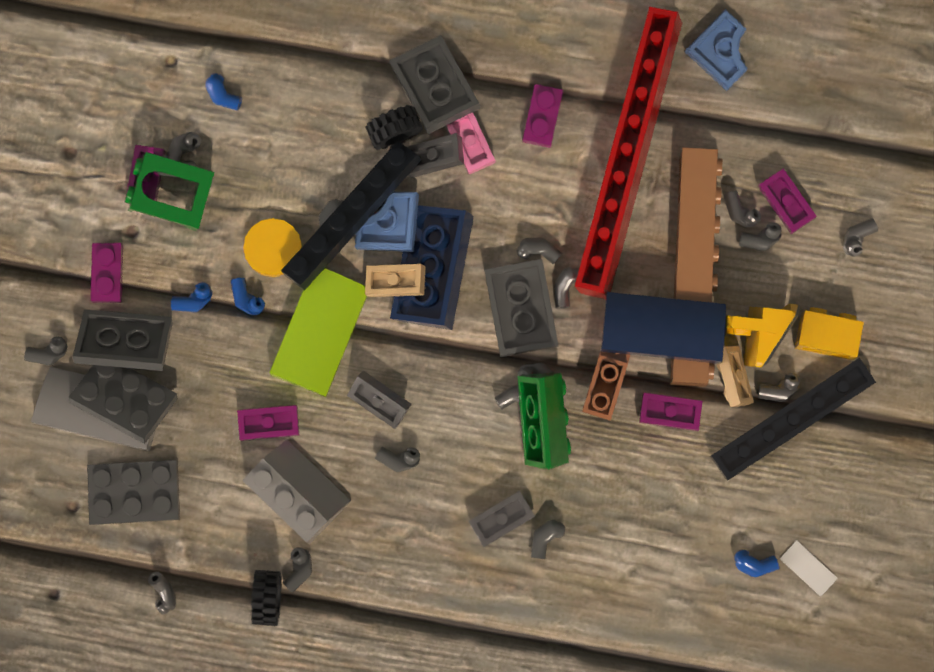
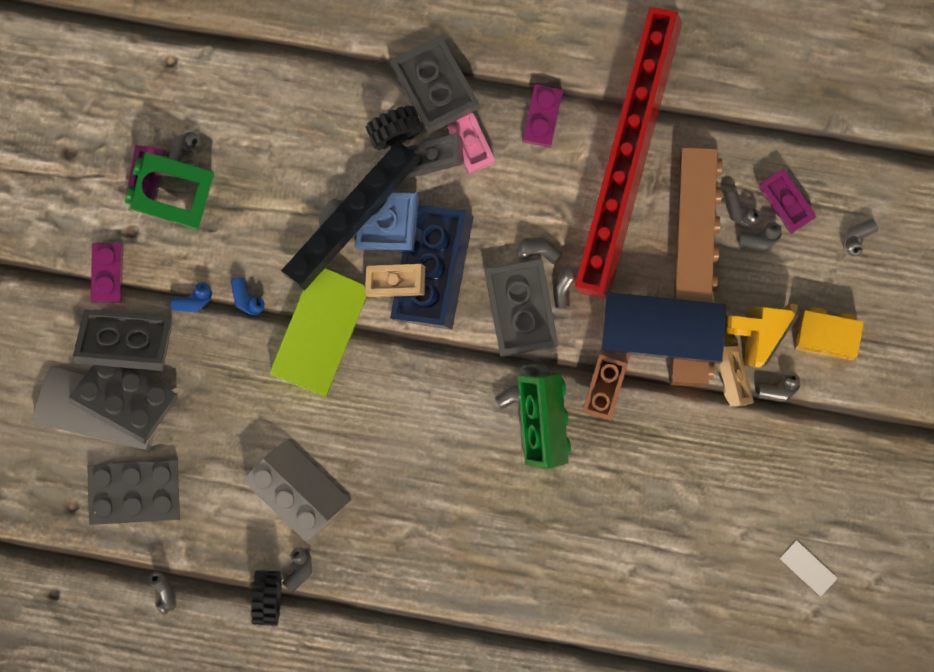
(49, 354): dark grey arm -> none
(218, 94): blue arm -> none
(268, 422): magenta plate -> none
(271, 246): yellow tile -> none
(379, 399): flat silver plate -> none
(401, 461): dark grey arm -> none
(501, 519): flat silver plate -> none
(543, 535): dark grey arm -> none
(670, 411): magenta plate -> none
(718, 50): medium blue tile -> none
(754, 567): blue arm -> none
(793, 419): black plate -> none

